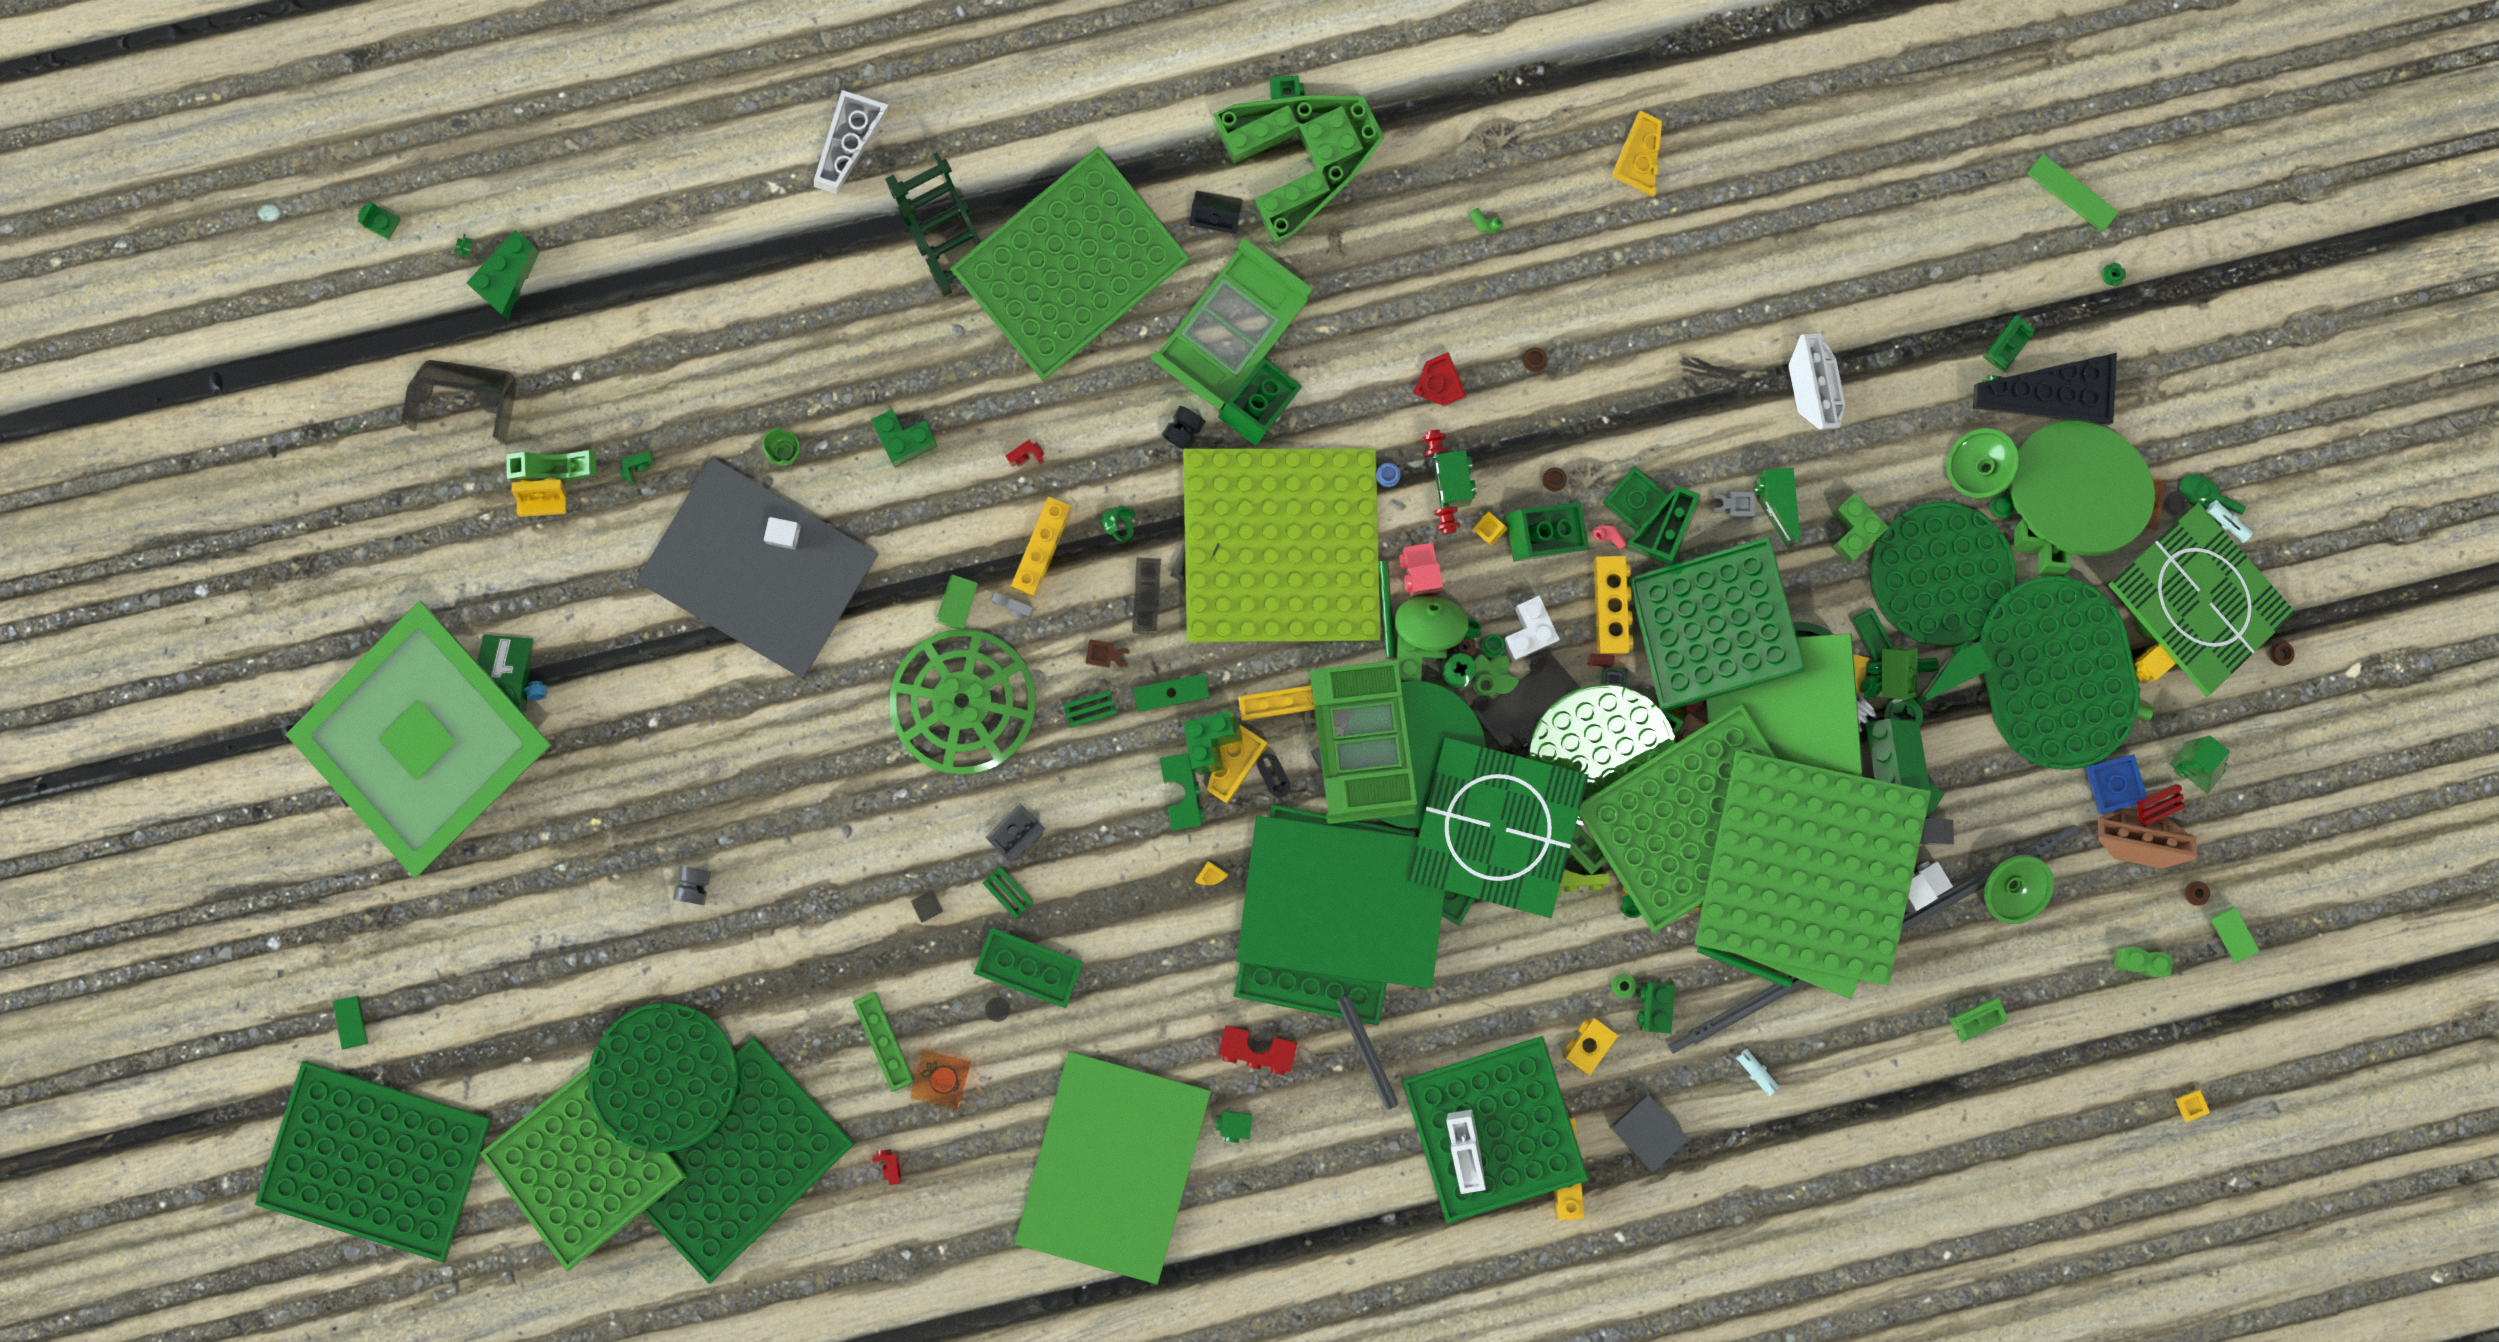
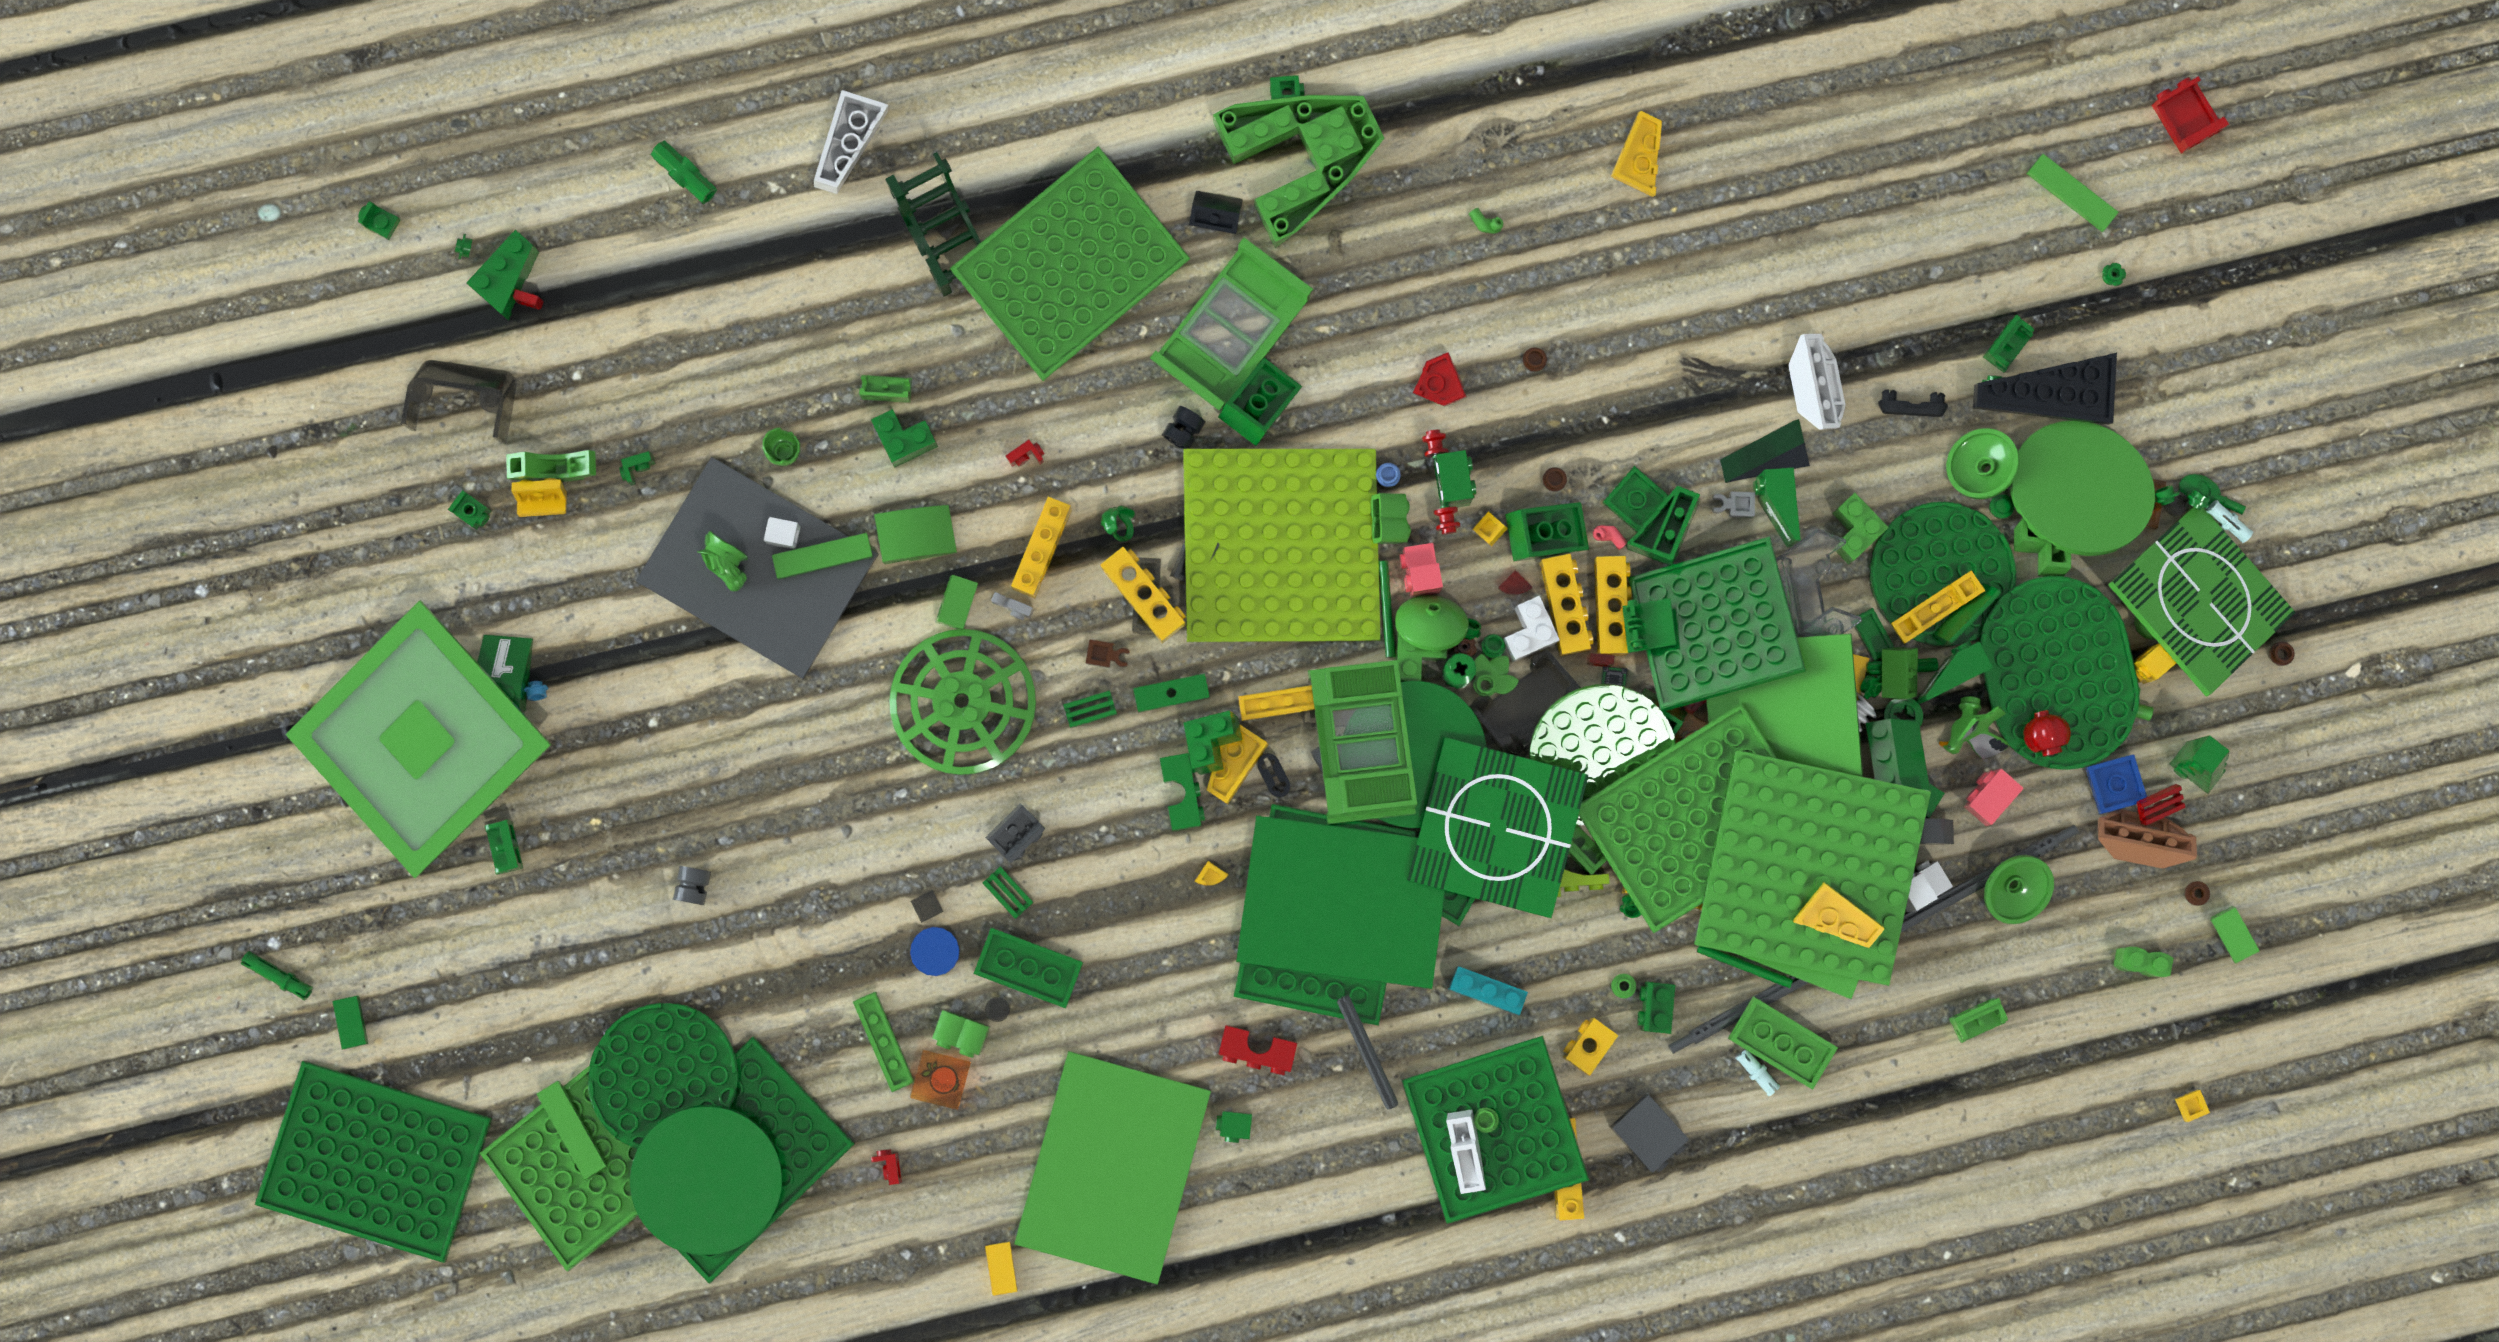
(285, 980): none -> green pin
(462, 503): none -> green brick
(504, 846): none -> green hinge
(528, 299): none -> red tile
(572, 1130): none -> bright green tile
(683, 172): none -> green piece
(706, 1180): none -> green tile
(724, 561): none -> bright green piece
(822, 556): none -> bright green tile
(886, 388): none -> bright green hinge
(915, 534): none -> bright green slope
(935, 951): none -> blue tile
(960, 1033): none -> bright green brick
(1001, 1268): none -> yellow tile
(1114, 568): none -> yellow brick
(1389, 518): none -> bright green brick
(1486, 1120): none -> bright green plate
(1488, 990): none -> teal brick
(1515, 585): none -> clear red tile
(1550, 570): none -> yellow brick
(1649, 625): none -> green hinge
(1774, 451): none -> dark green sticker
(1782, 1043): none -> bright green plate
(1800, 572): none -> clear windscreen
(1838, 916): none -> yellow wing
(1934, 408): none -> black piece
(1937, 607): none -> yellow slope
(1966, 615): none -> green slope
(1975, 730): none -> bright green animal
(1992, 796): none -> coral brick
(2046, 733): none -> red plant
(2165, 495): none -> green plate
(2187, 114): none -> red panel
(2198, 499): none -> green plate

